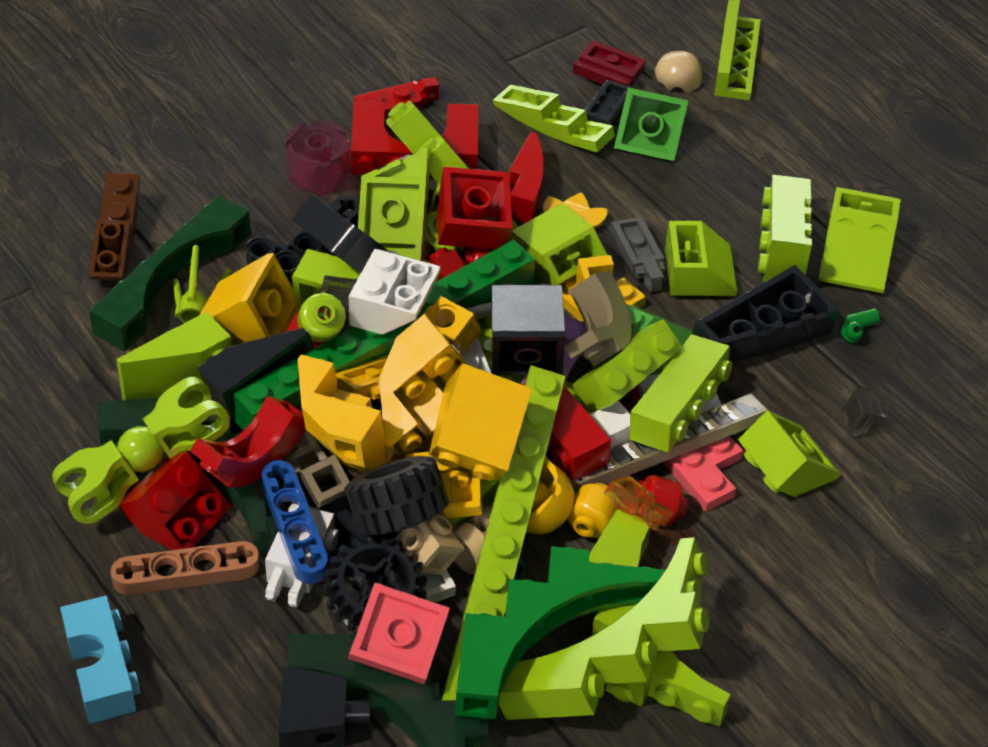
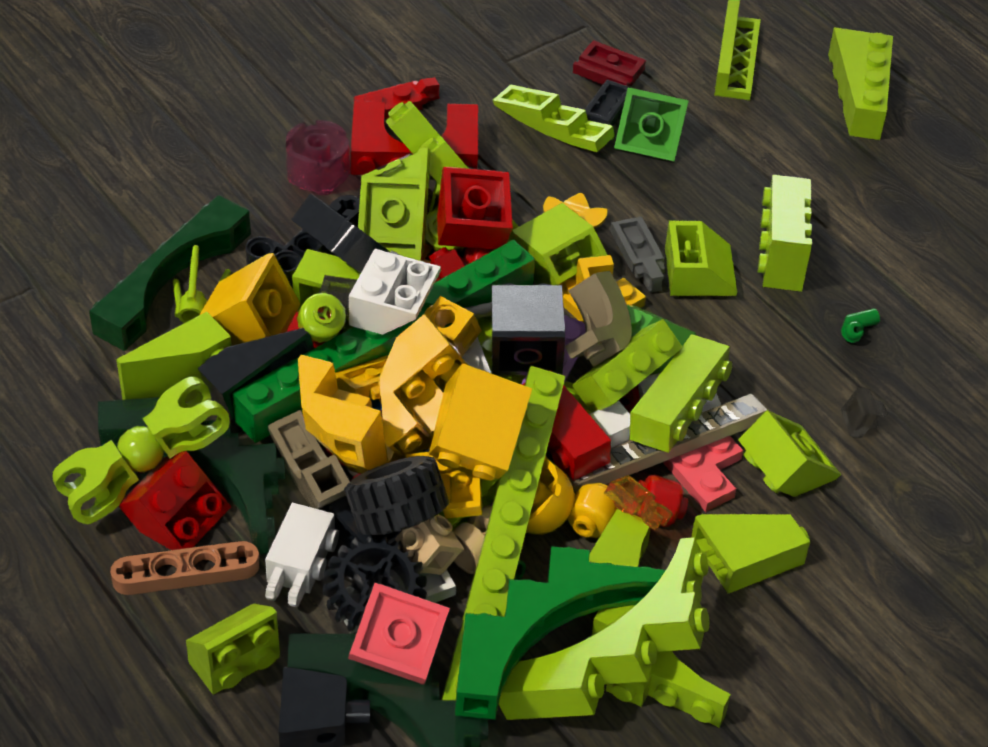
(106, 685): medium azure arch -> none
(116, 227): reddish brown slope -> none
(235, 647): none -> lime slope
(265, 440): red arch -> none
(296, 520): blue beam -> none
(526, 180): red slope -> none
(679, 70): tan hair -> none
(750, 546): none -> lime slope
(770, 317): black wedge -> none
(859, 240): lime slope -> none
(863, 76): none -> lime wedge

